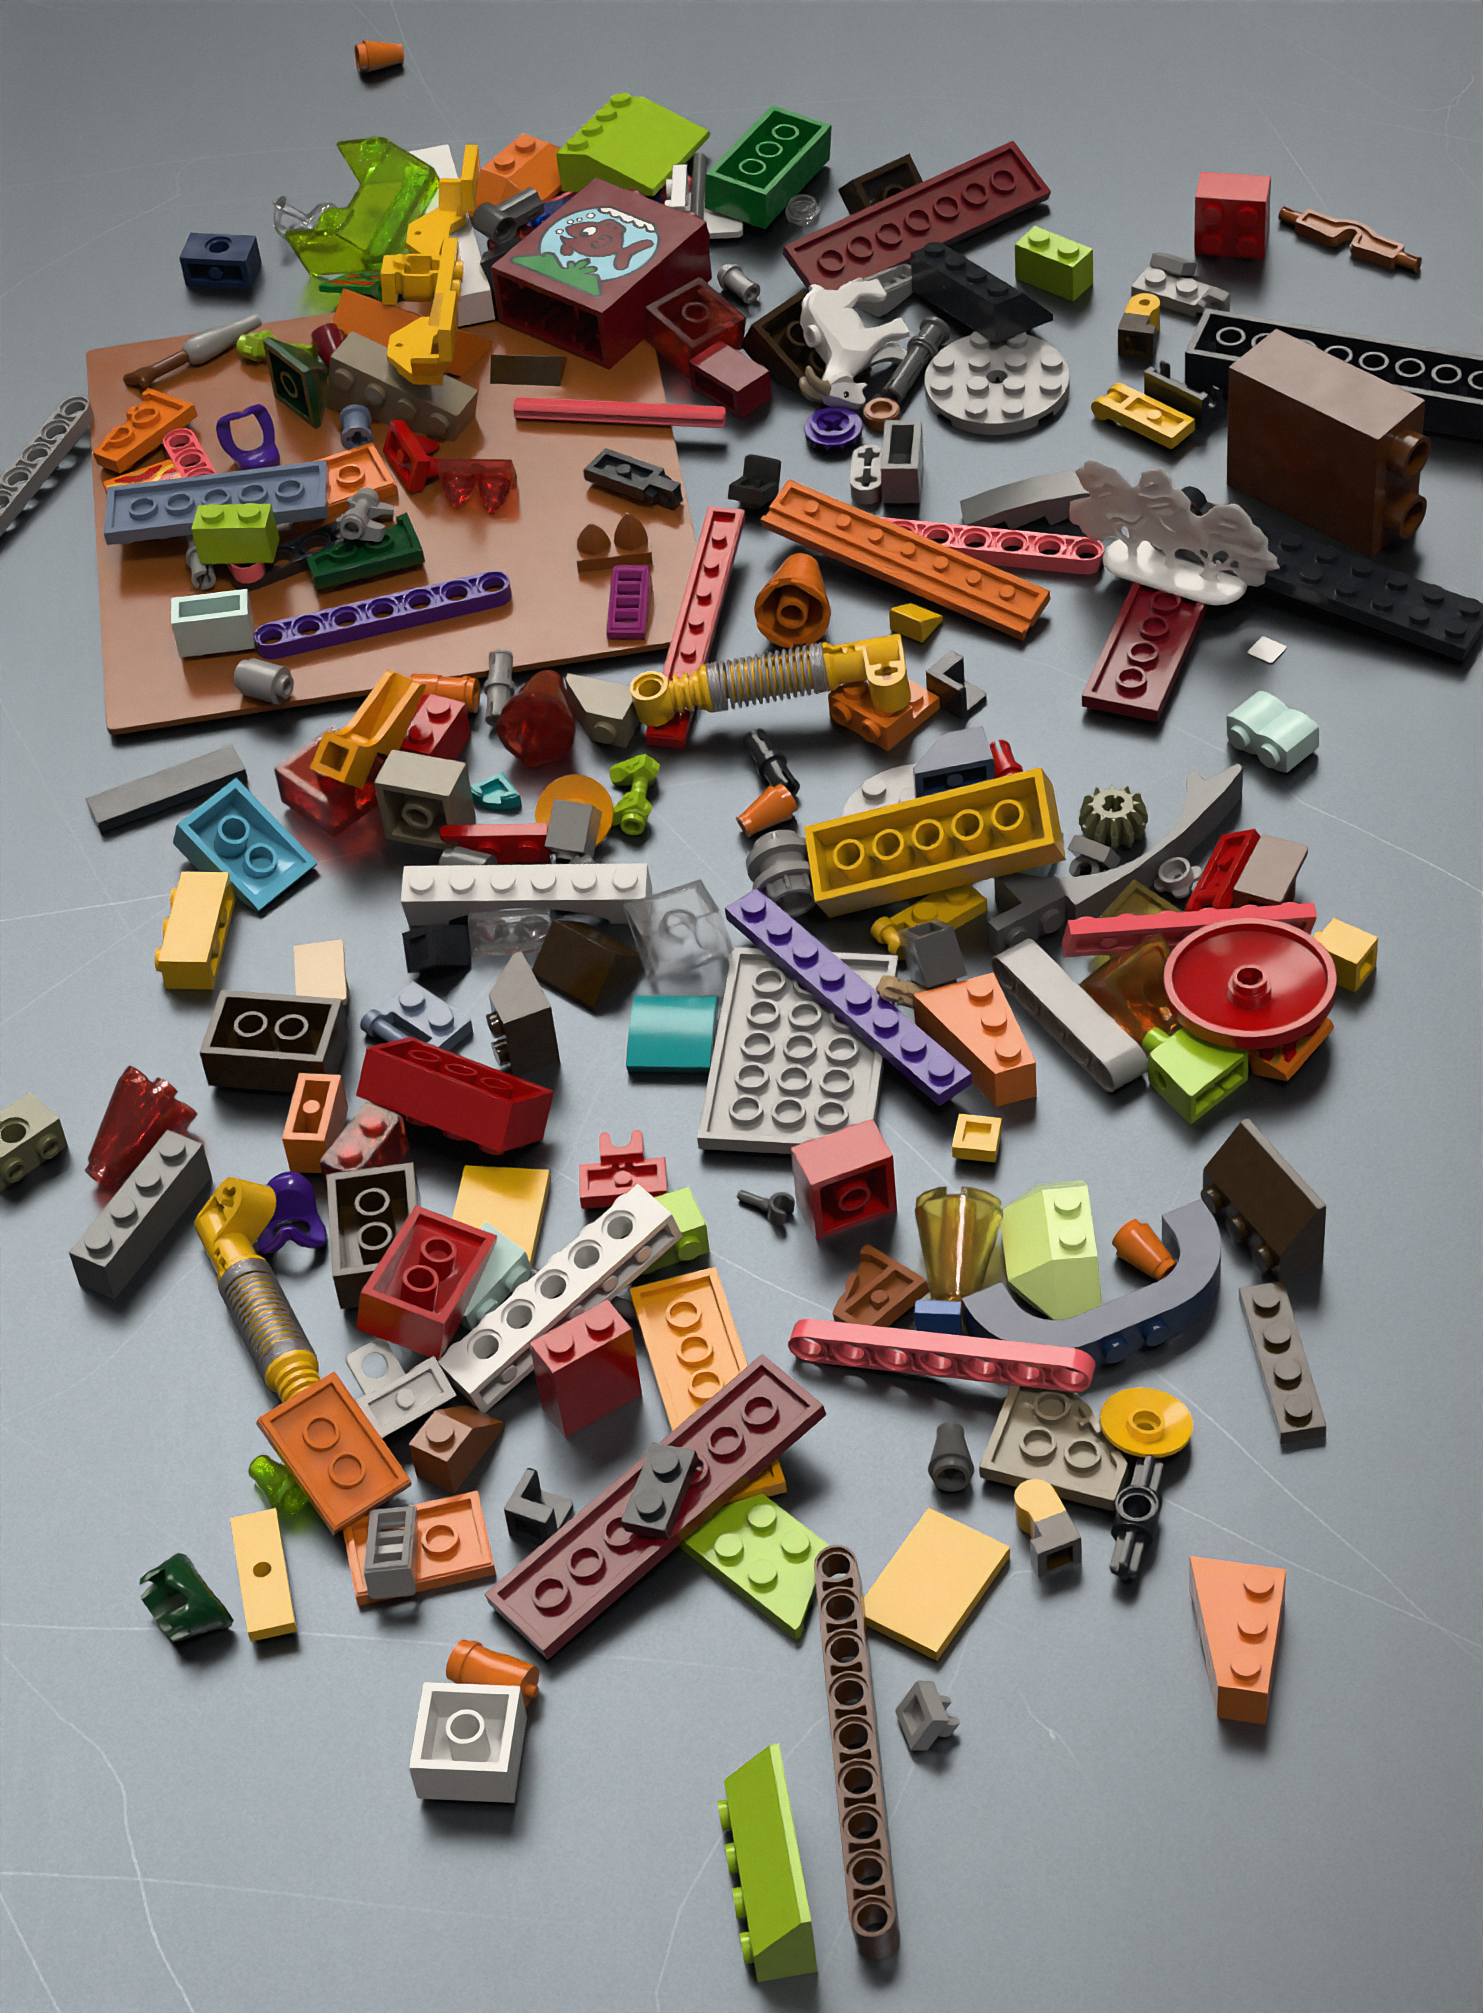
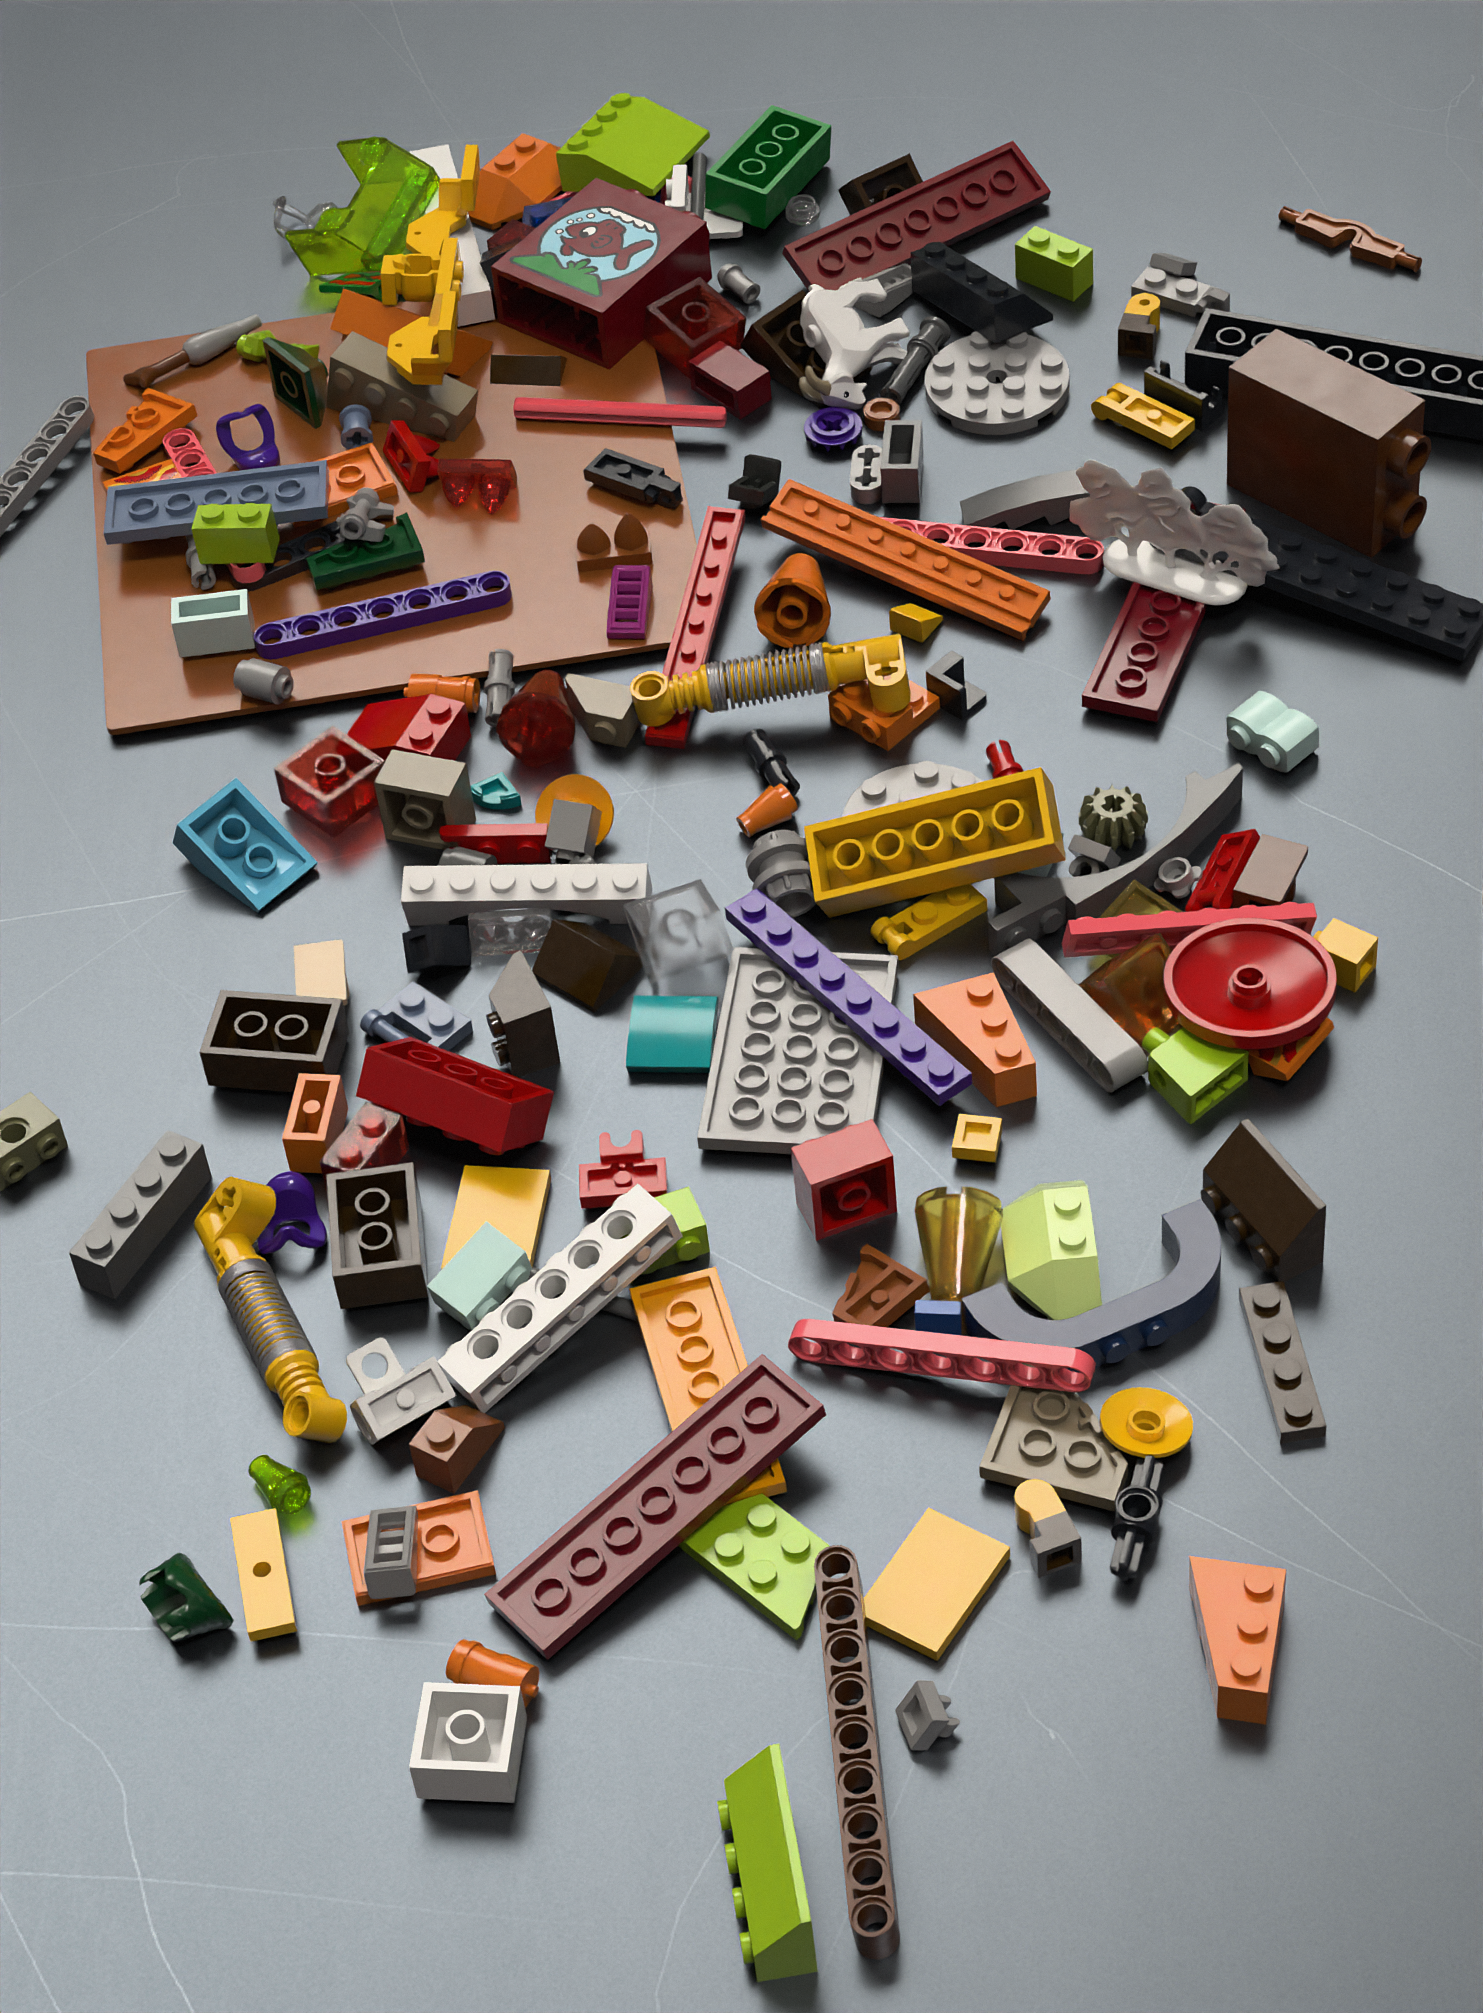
(133, 1125): clear red cone -> none
(166, 788): tile -> none
(195, 930): yellow brick -> none
(220, 260): dark blue brick -> none
(326, 341): dark red cone -> none
(333, 1452): orange tile -> none
(374, 728): light orange arch -> none
(377, 55): orange cone -> none
(424, 1282): red slope -> none
(502, 220): dark grey piece -> none
(534, 1513): black panel -> none
(586, 1368): red brick -> none
(633, 807): lime piece -> none
(660, 1491): plate -> none
(777, 1201): dark grey hand -> none
(901, 991): tan axle -> none
(932, 953): dark grey brick -> none
(950, 1460): dark grey cone -> none
(954, 762): slope -> none
(1143, 1249): orange cone -> none
(1232, 215): red brick -> none
(1267, 649): white sticker -> none

